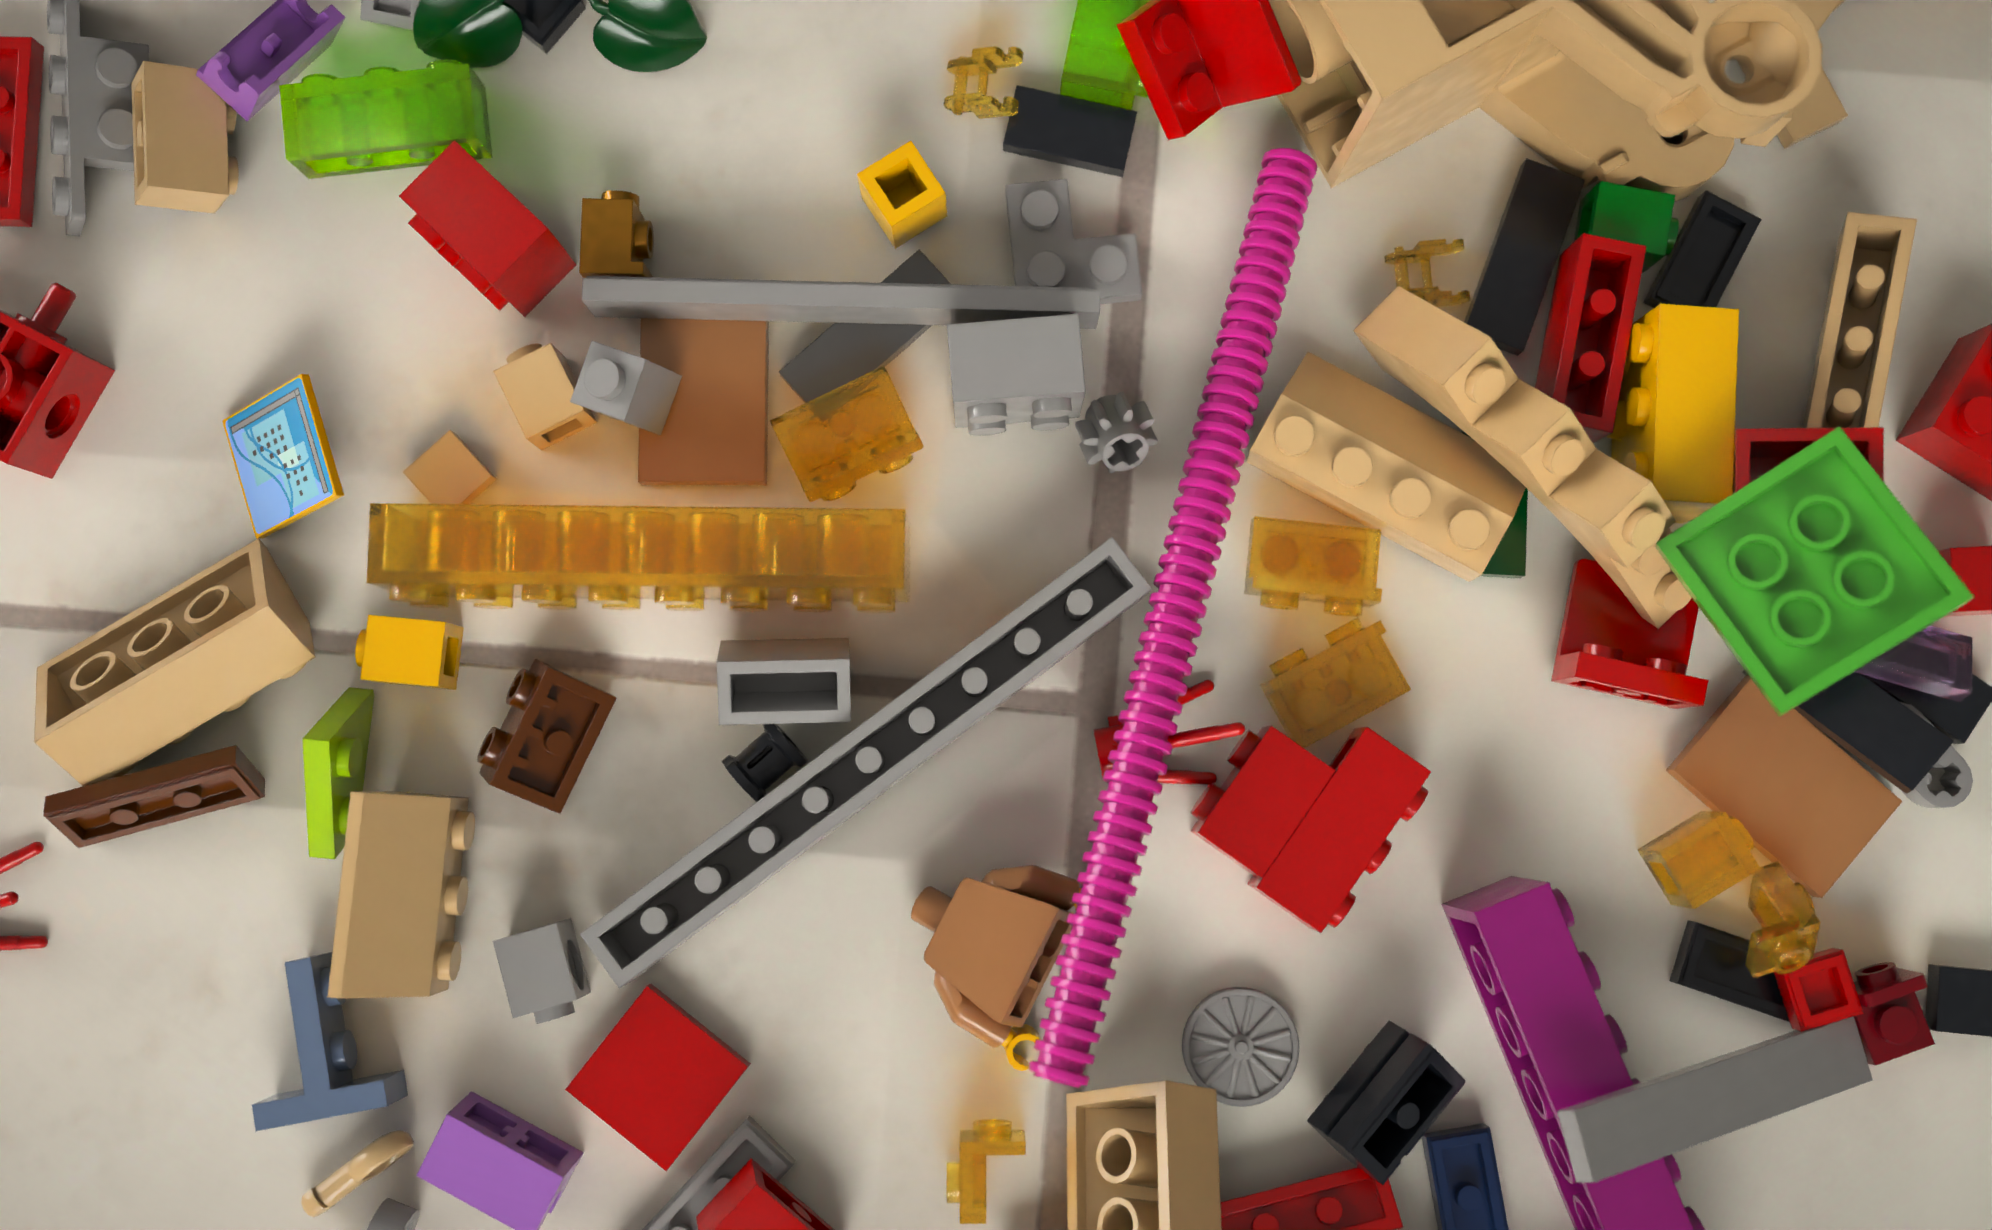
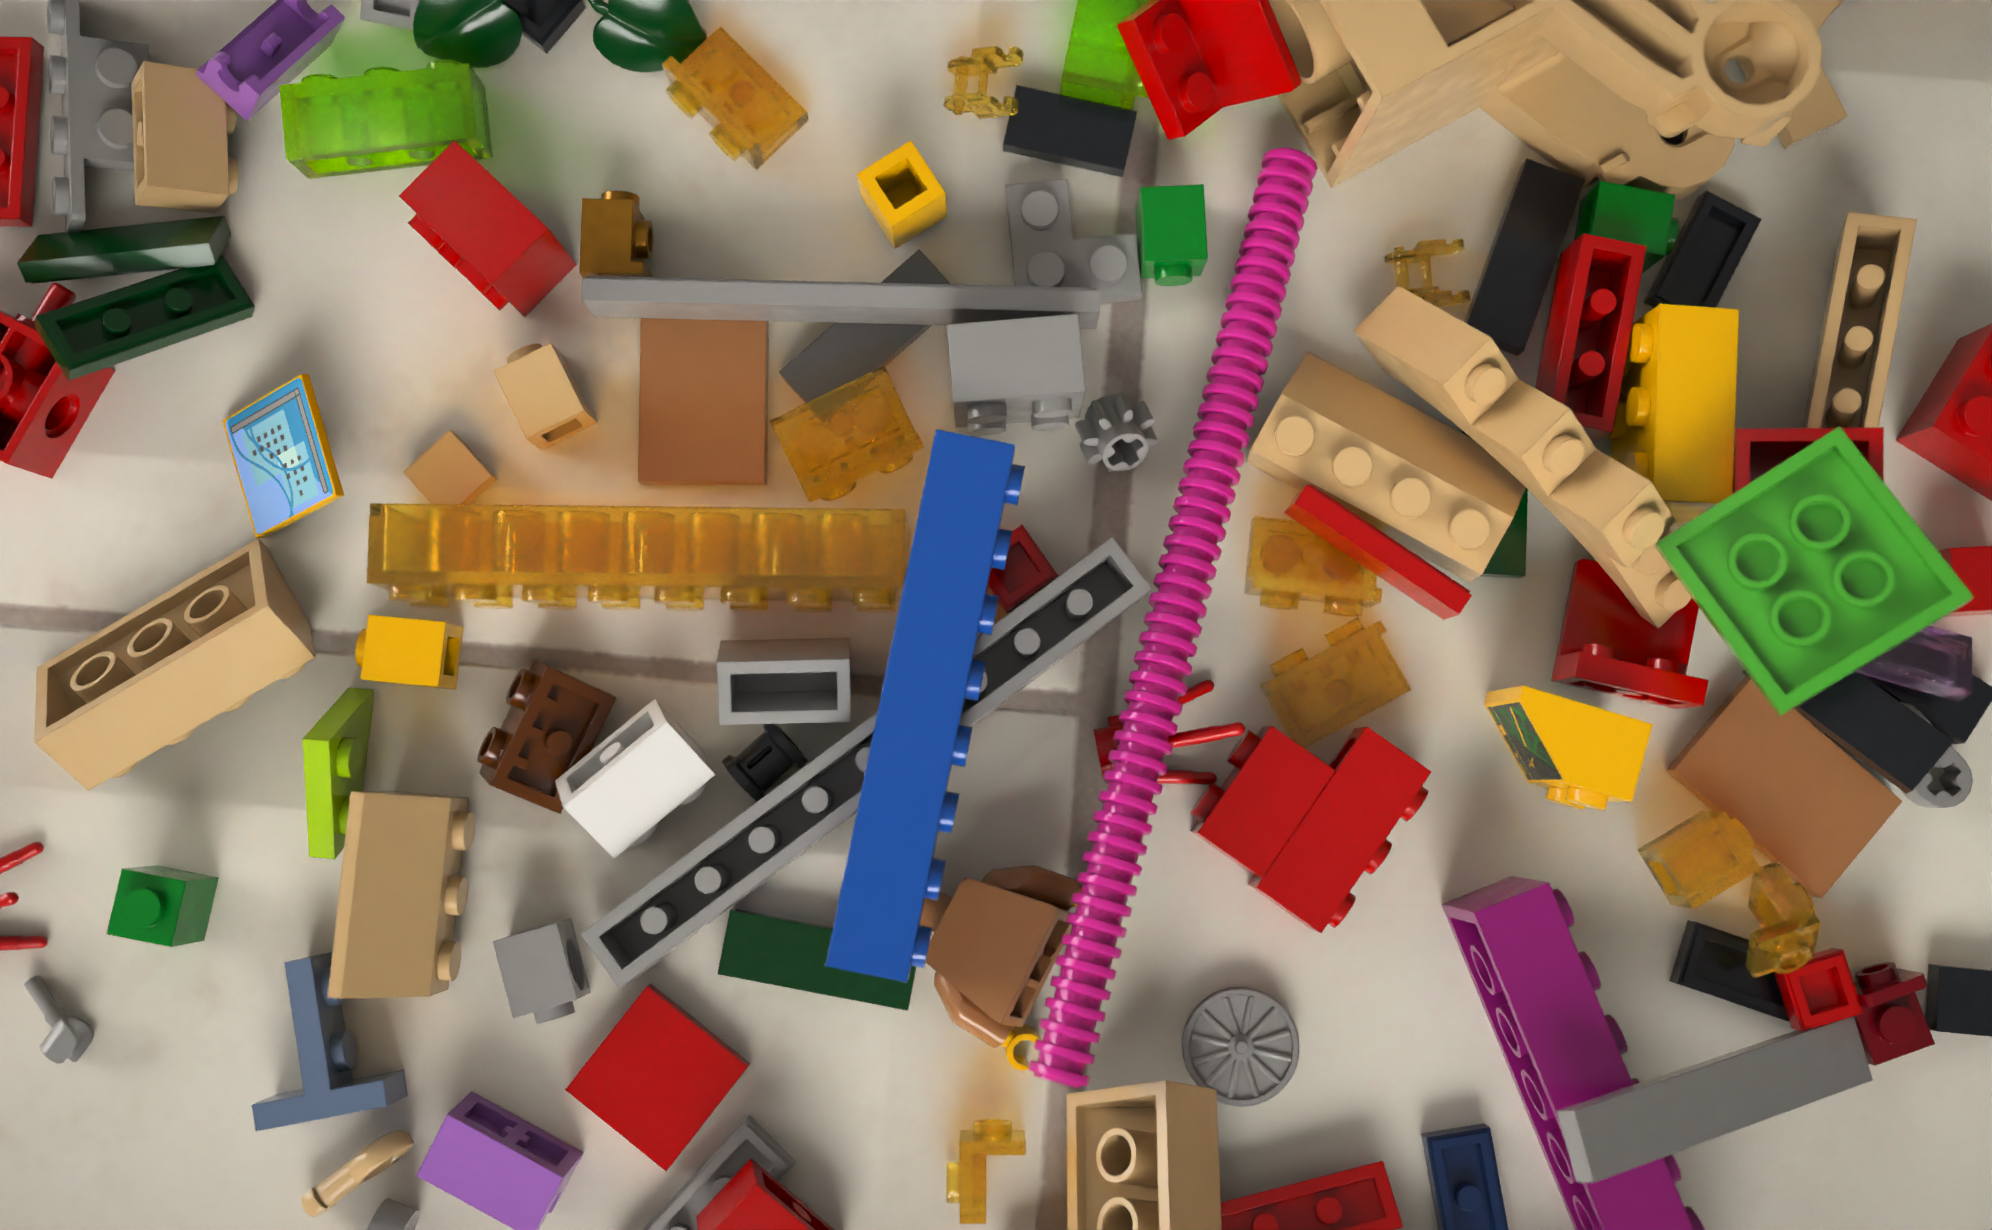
(69, 1033): none -> light grey hand
(124, 250): none -> dark green tile
(143, 317): none -> dark green tile
(155, 796): reddish brown tile -> none
(162, 905): none -> green brick
(626, 387): light grey brick -> none
(634, 779): none -> white brick
(736, 97): none -> clear yellow bracket
(795, 957): none -> dark green tile
(922, 707): none -> blue brick
(1024, 571): none -> red tile
(1171, 233): none -> green brick
(1378, 552): none -> red tile
(1386, 1101): black brick -> none
(1570, 746): none -> yellow slope

